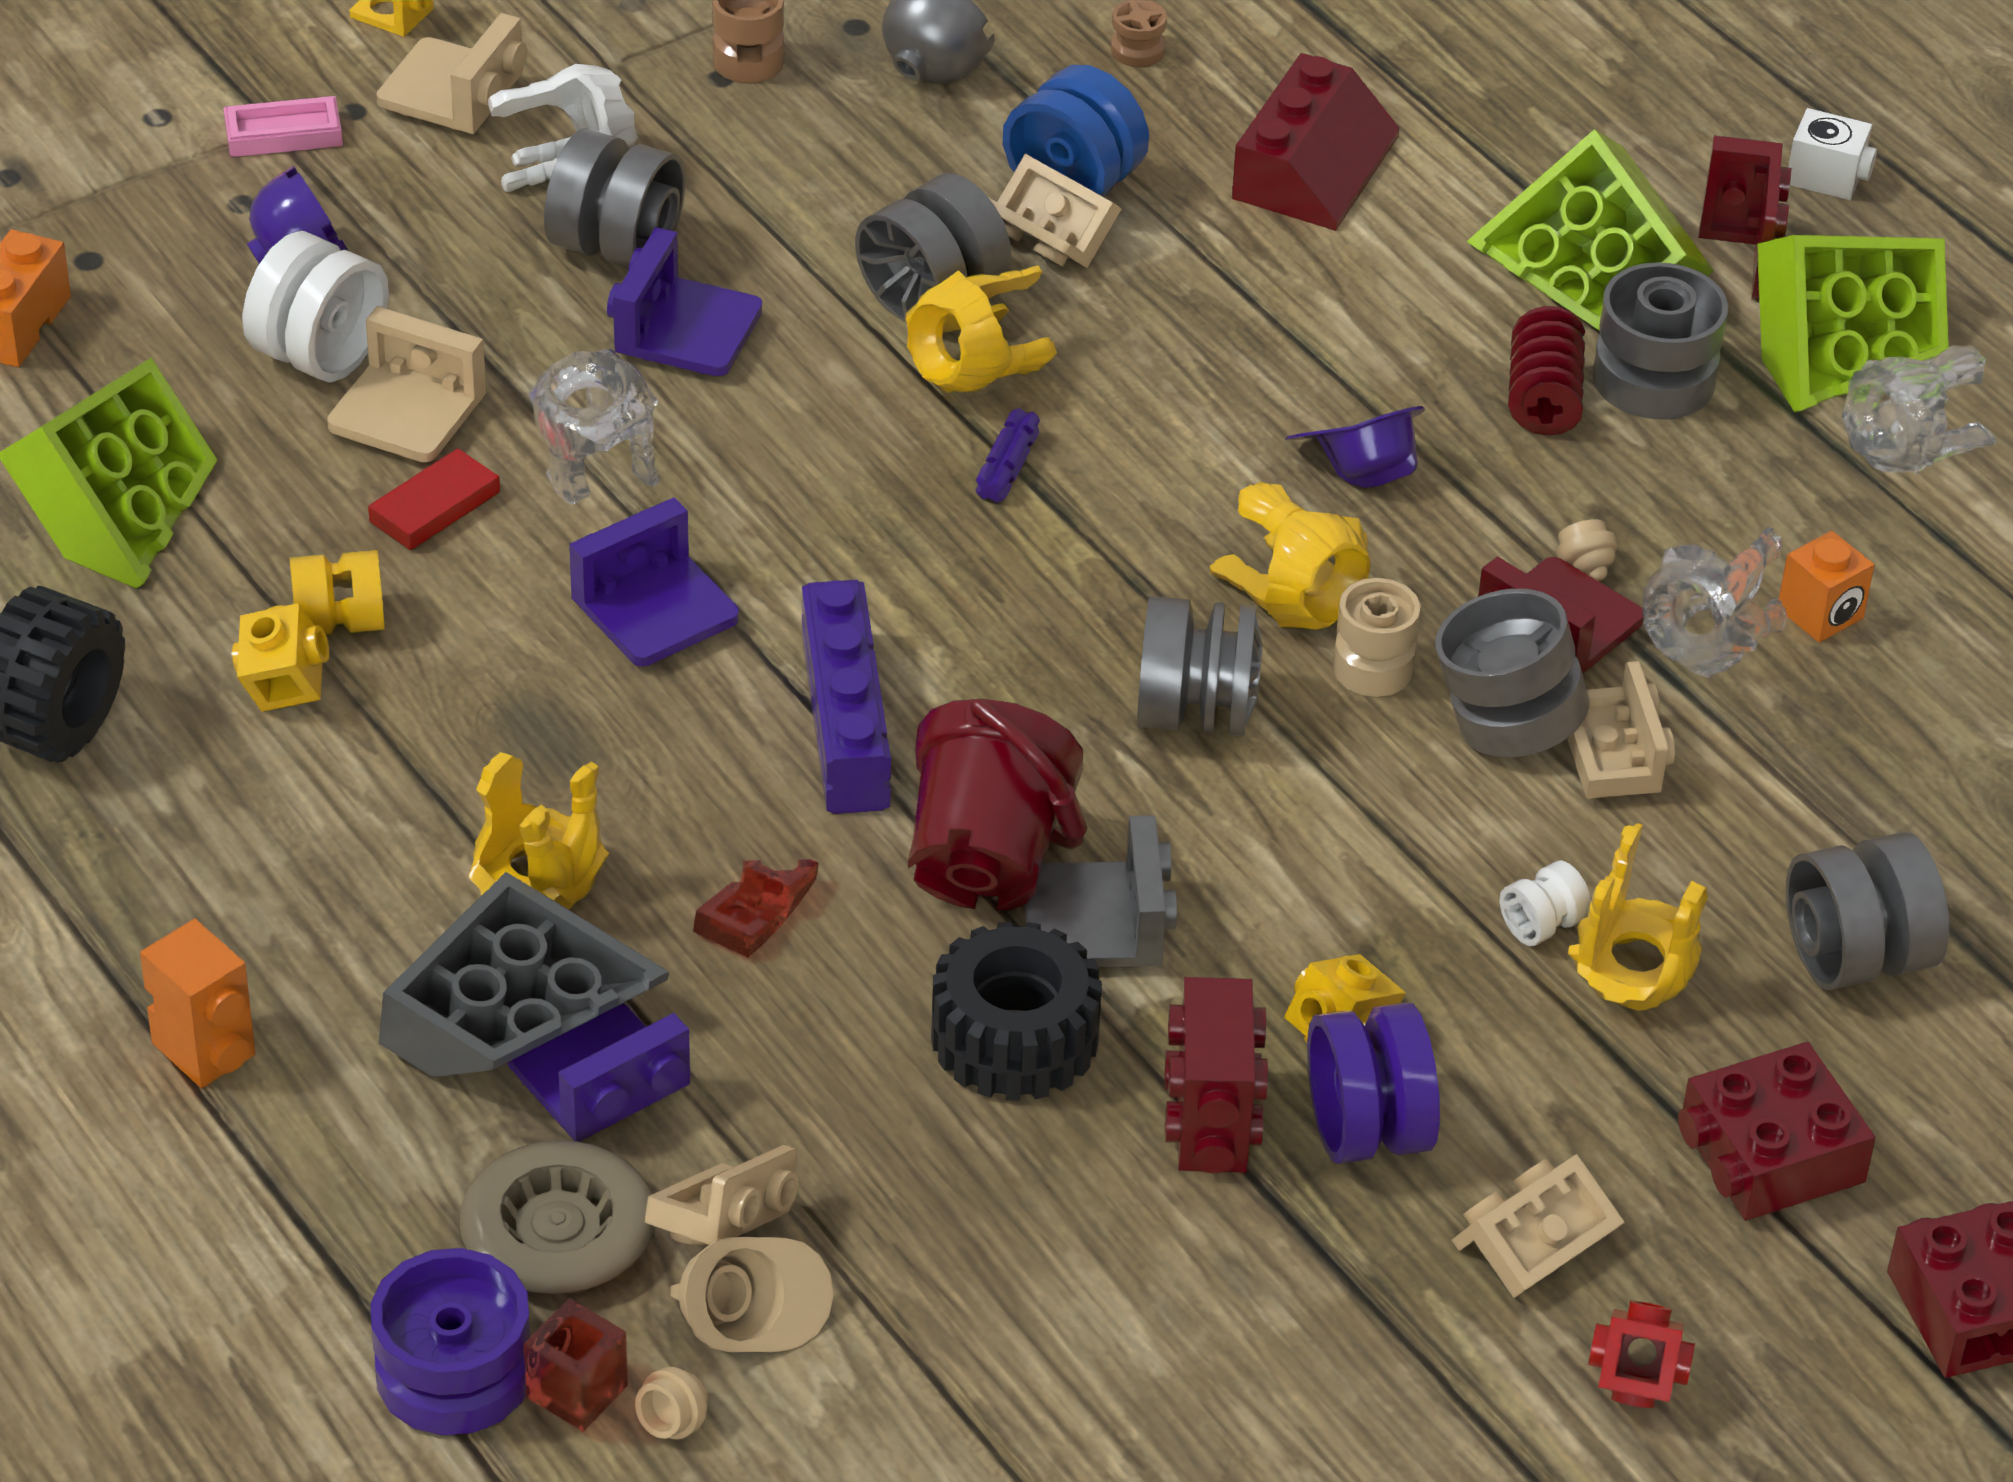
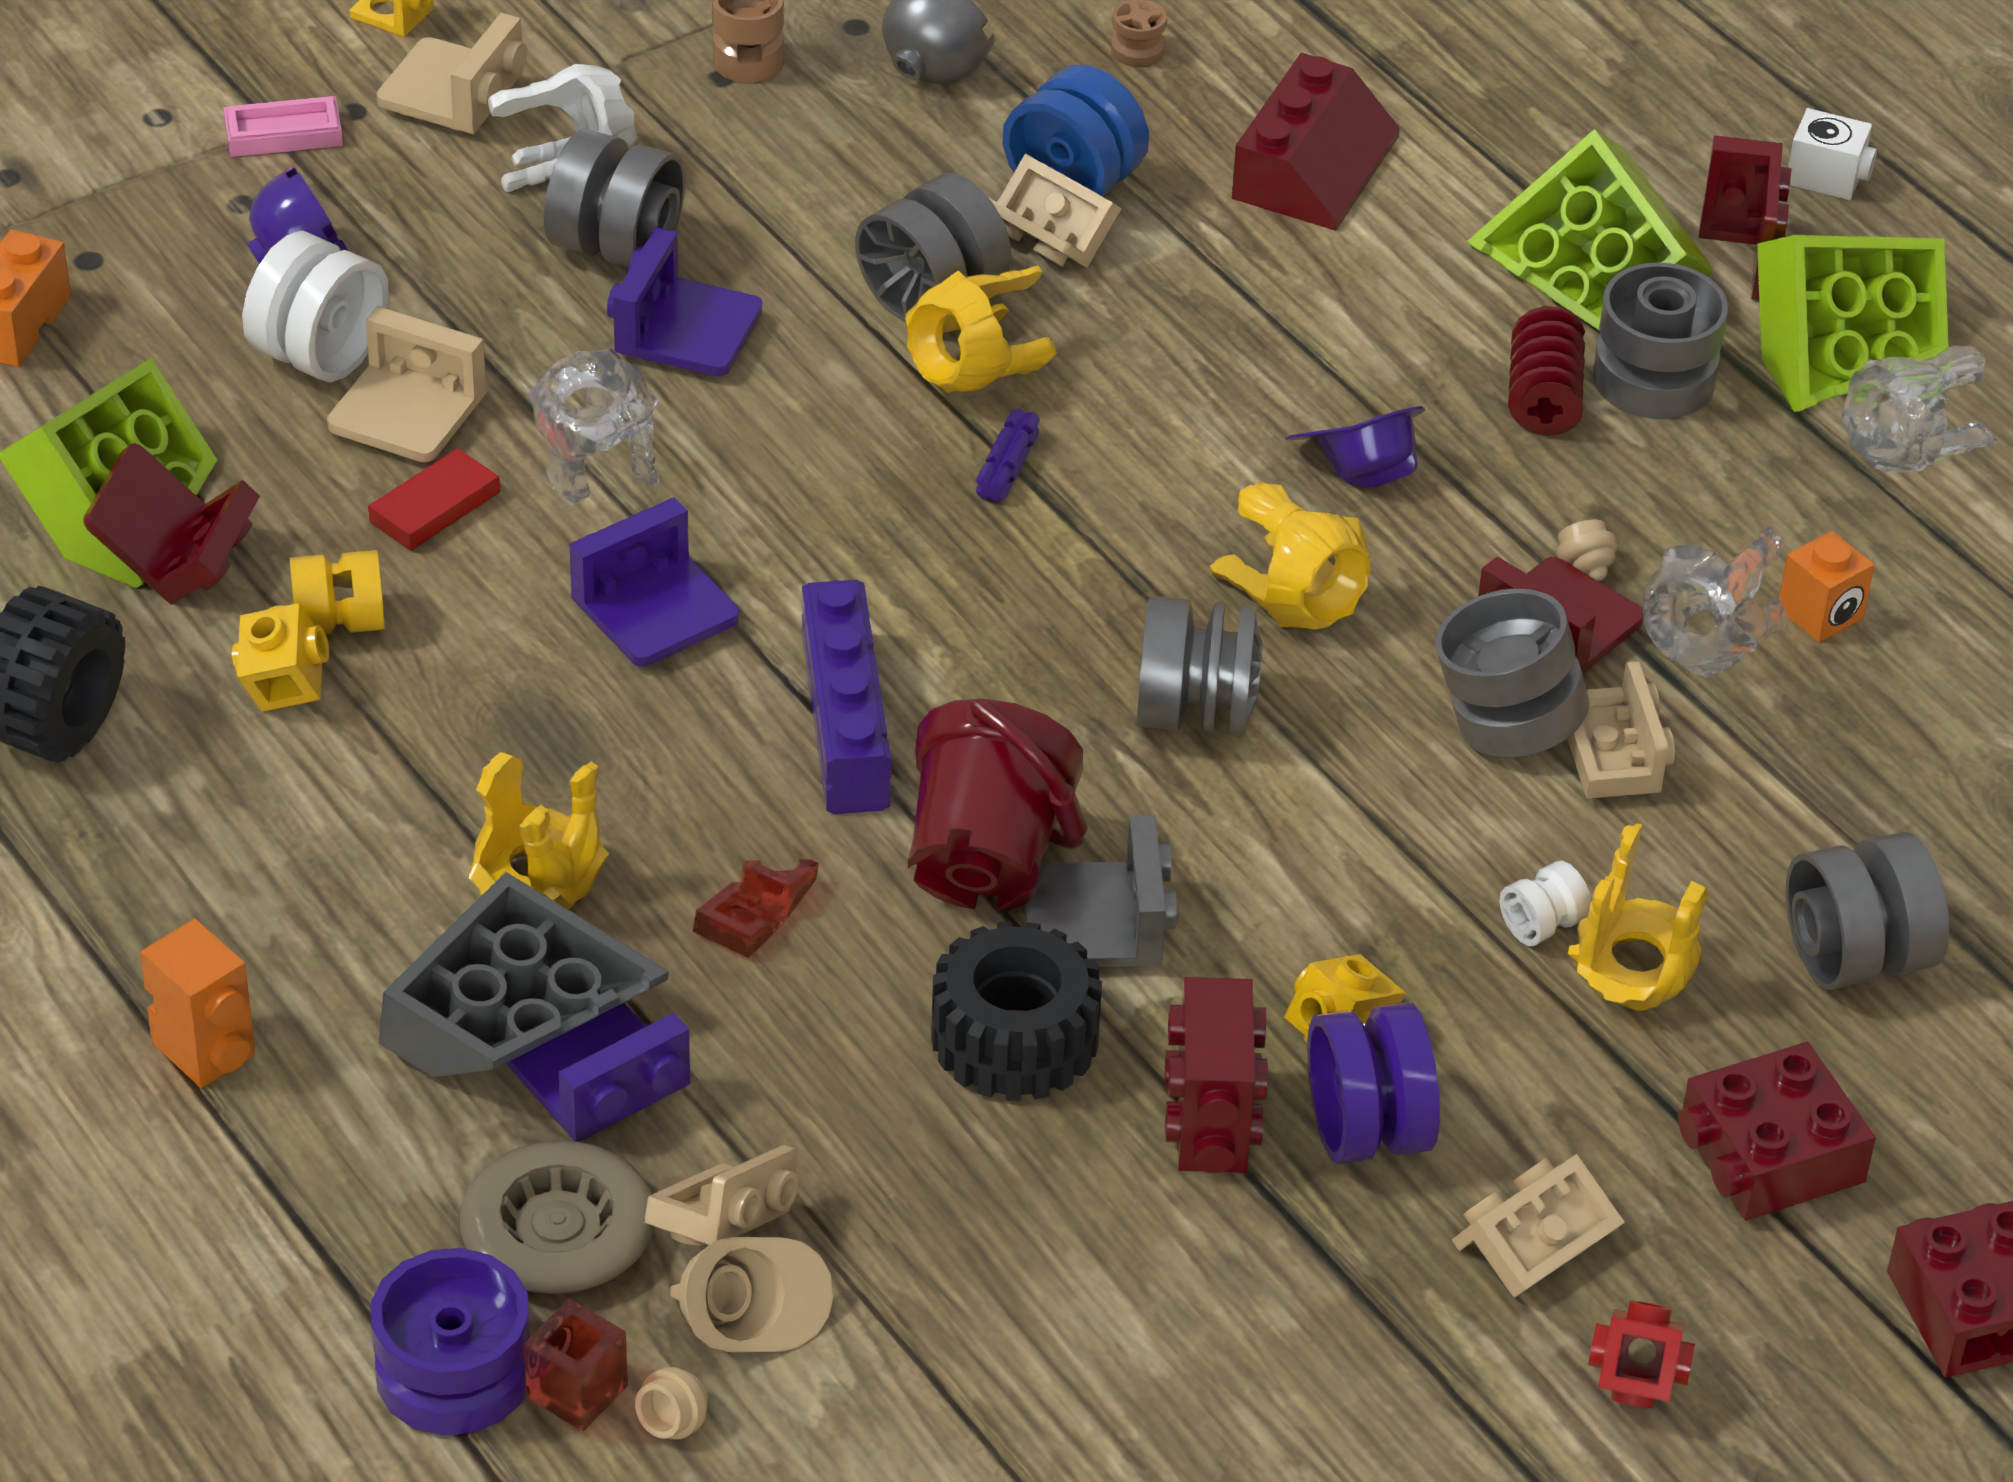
(164, 527): none -> dark red bracket
(1376, 637): tan wheel -> none

